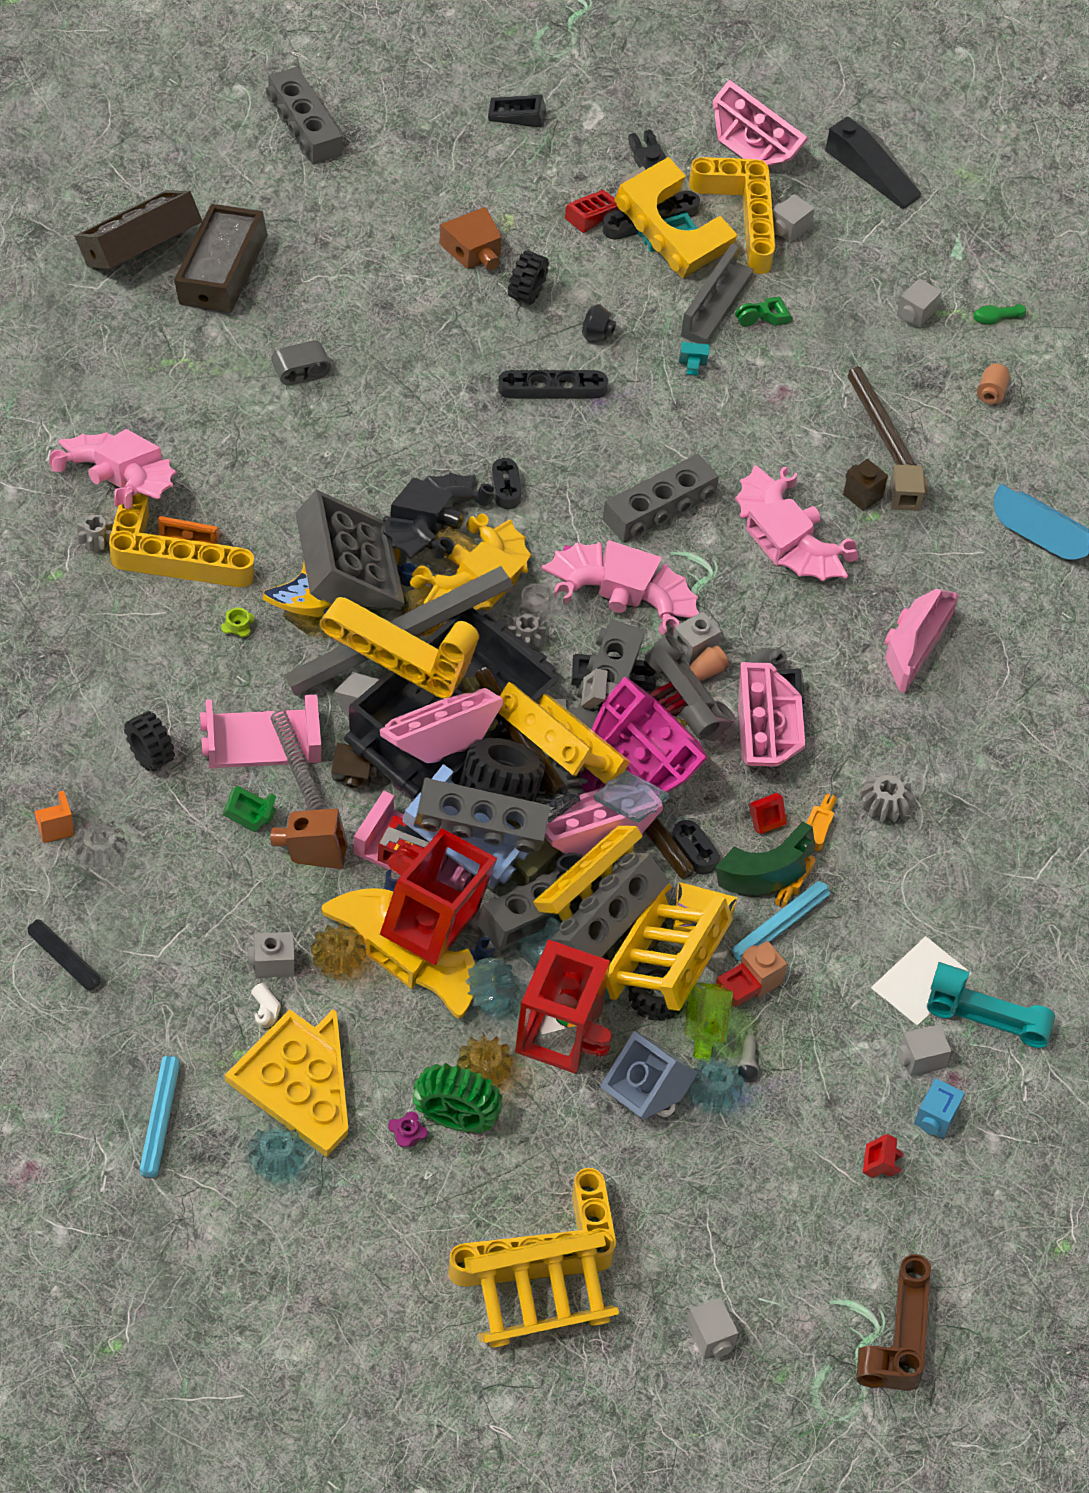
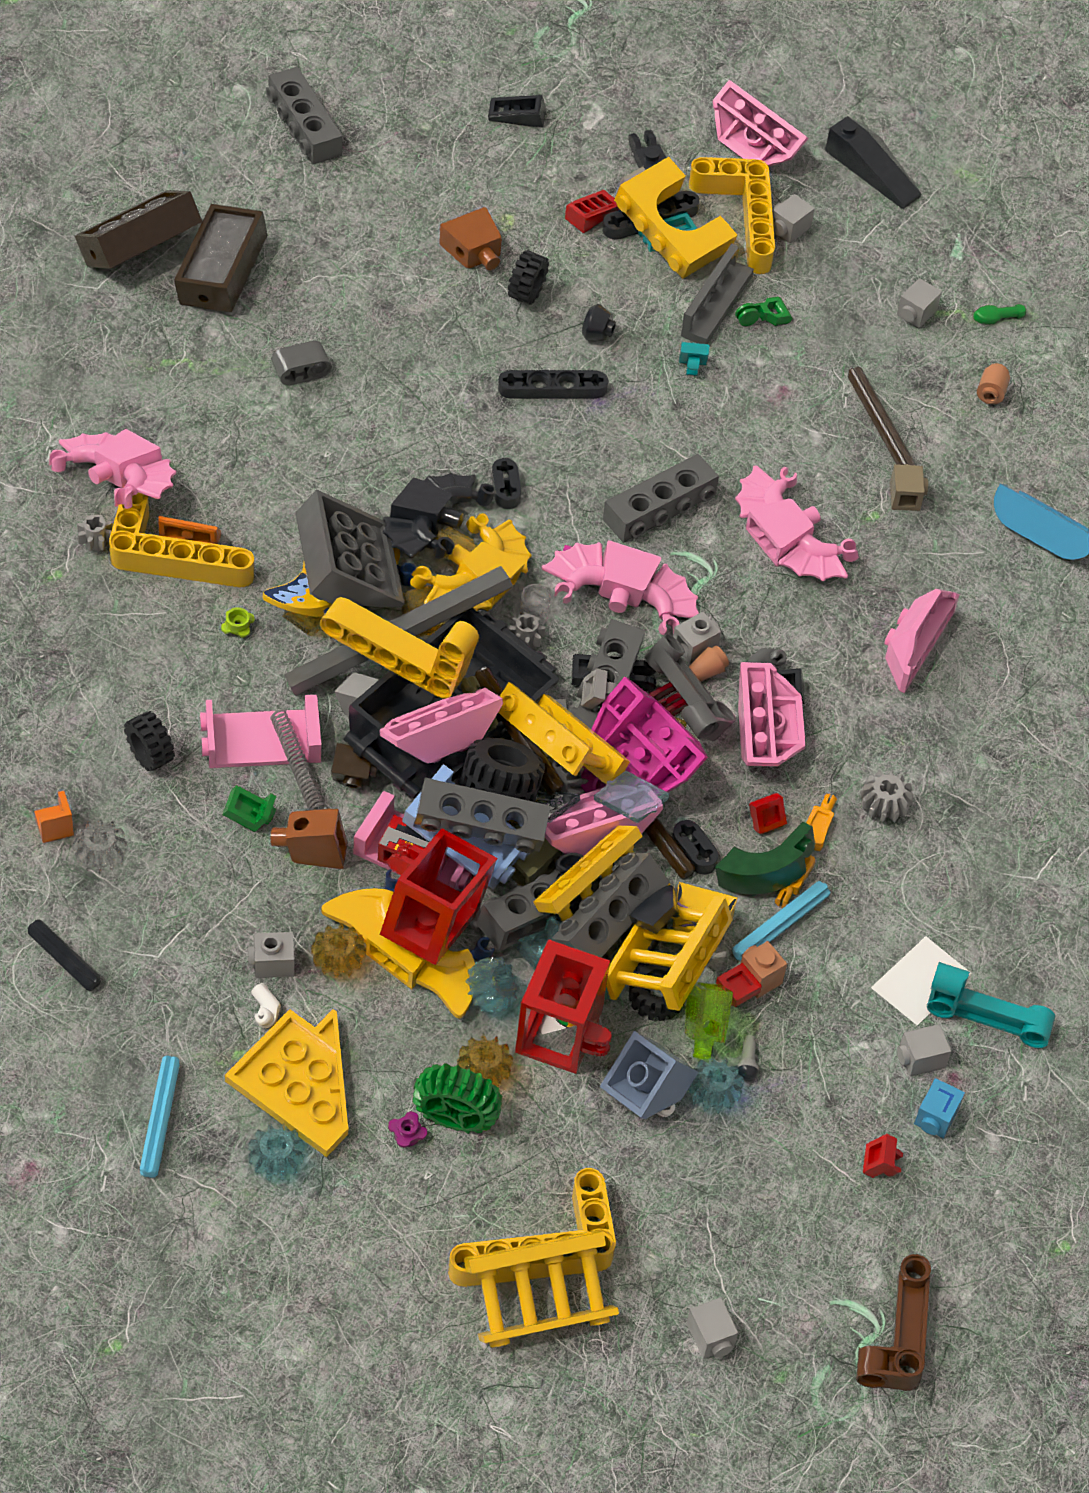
(656, 910): none -> black slope
(865, 484): dark brown brick -> none

